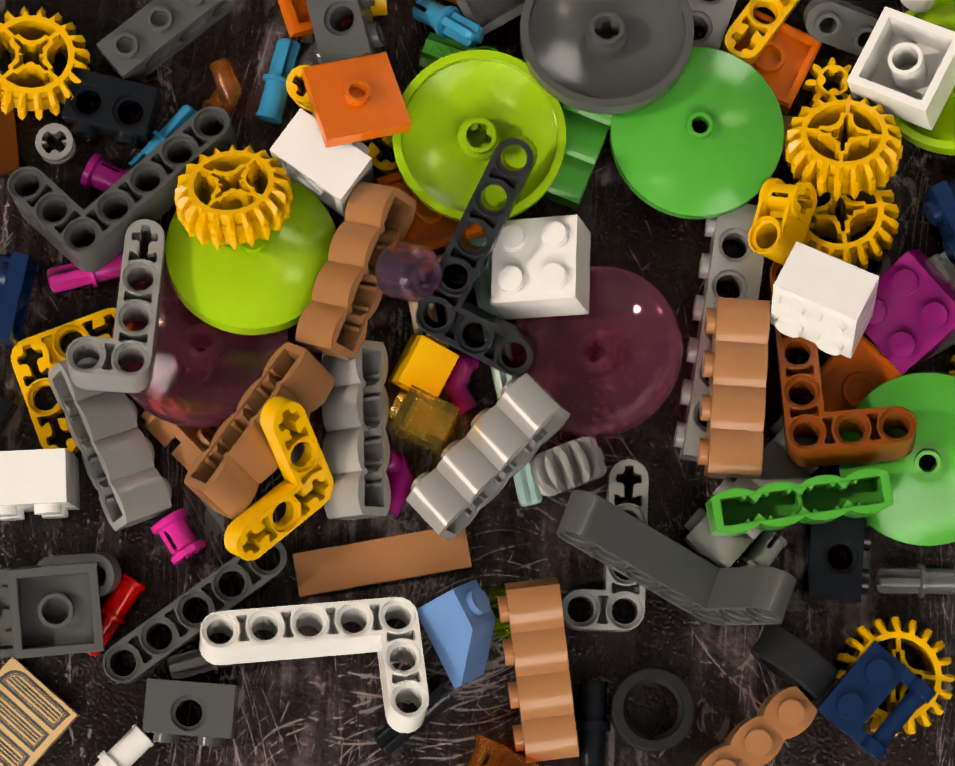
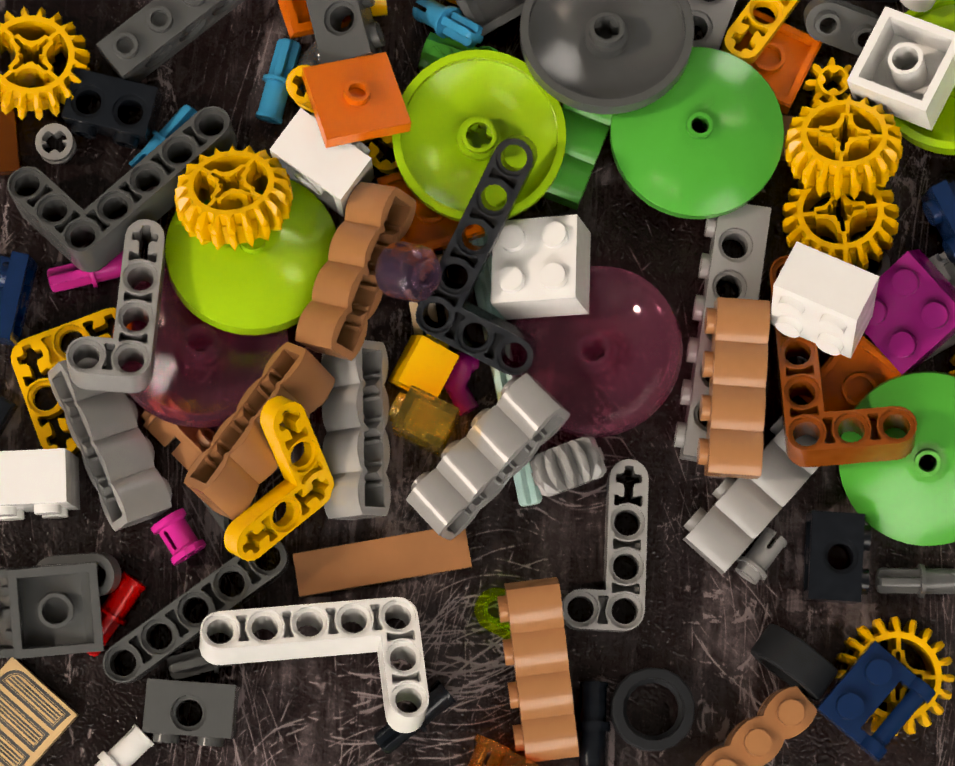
(100, 173): magenta bush -> none
(227, 90): clear orange arm -> none
(400, 480): magenta arm -> none
(460, 631): medium blue slope -> none
(671, 571): dark grey beam -> none
(781, 219): yellow piece -> none
(811, 502): bright green brick -> none

